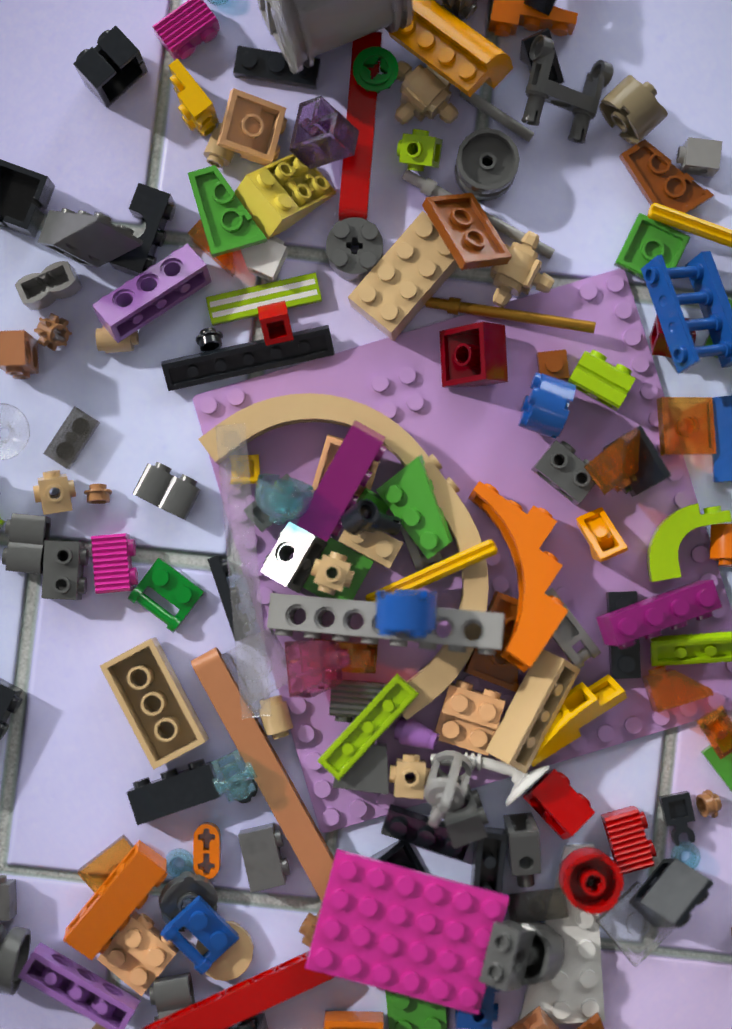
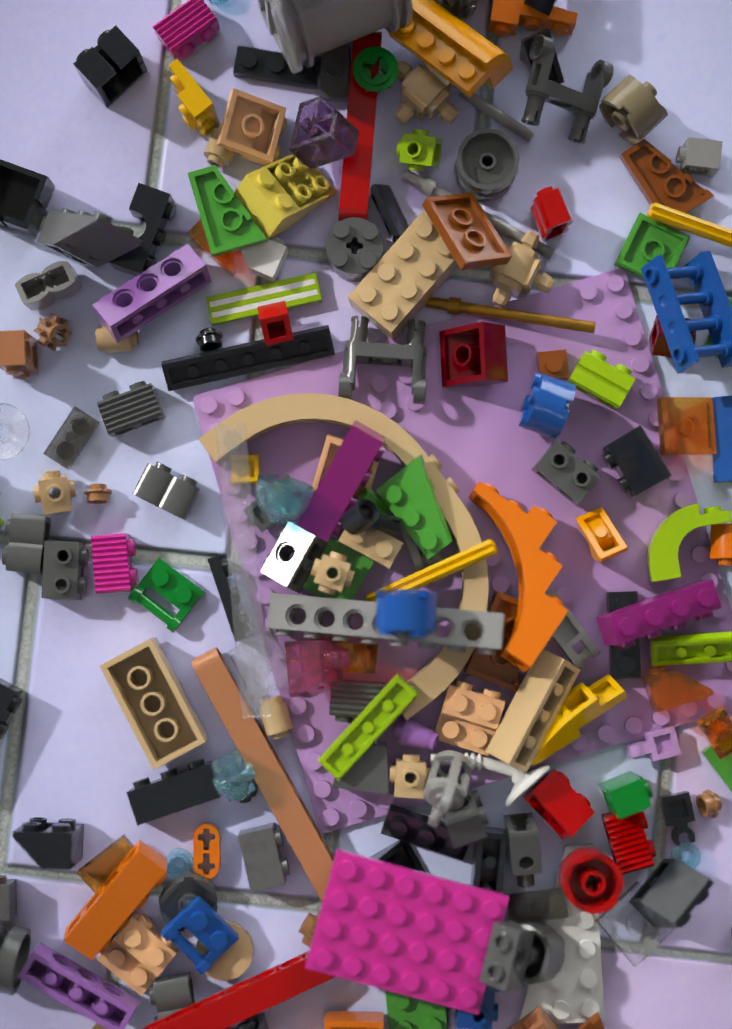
(51, 843): none -> black slope
(130, 409): none -> dark grey brick
(335, 74): none -> dark grey plate
(389, 210): none -> black slope
(409, 355): none -> dark grey connector
(550, 213): none -> red brick
(616, 463): clear orange slope -> none
(626, 794): none -> green brick
(659, 744): none -> lavender plate

